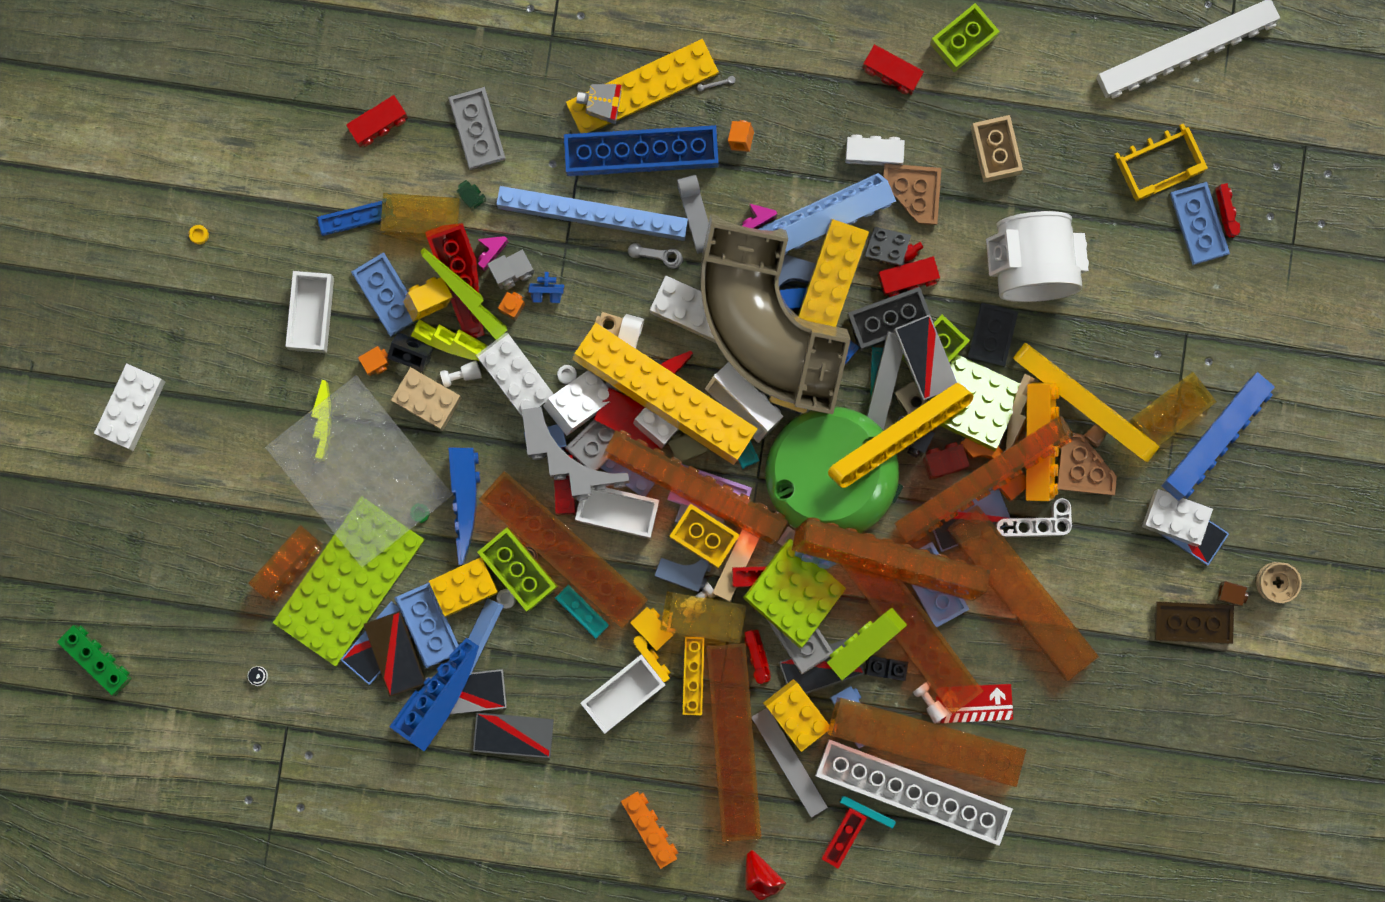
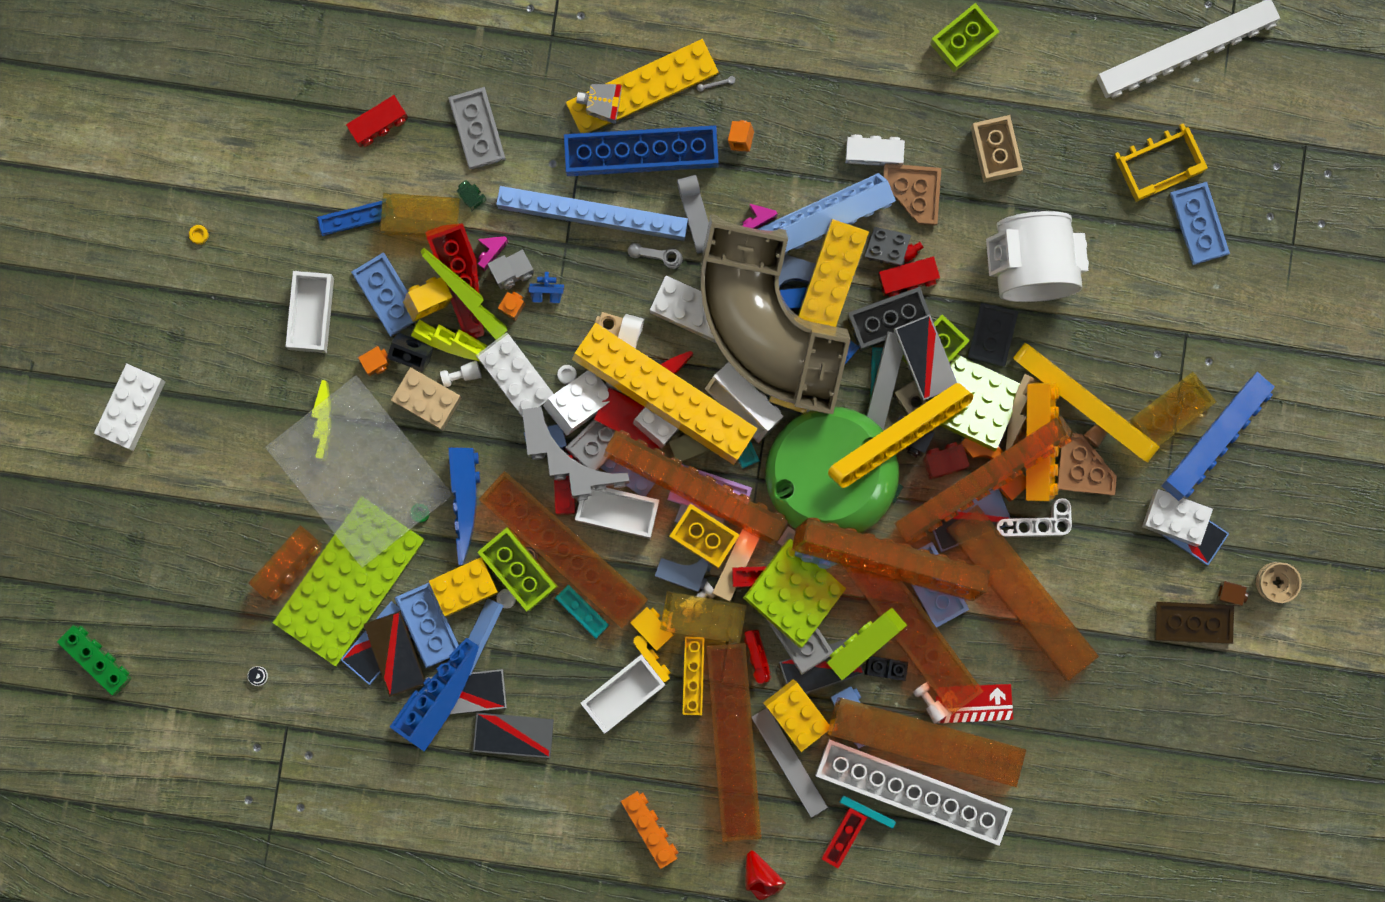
(892, 70): red brick -> none
(1227, 211): red hinge -> none

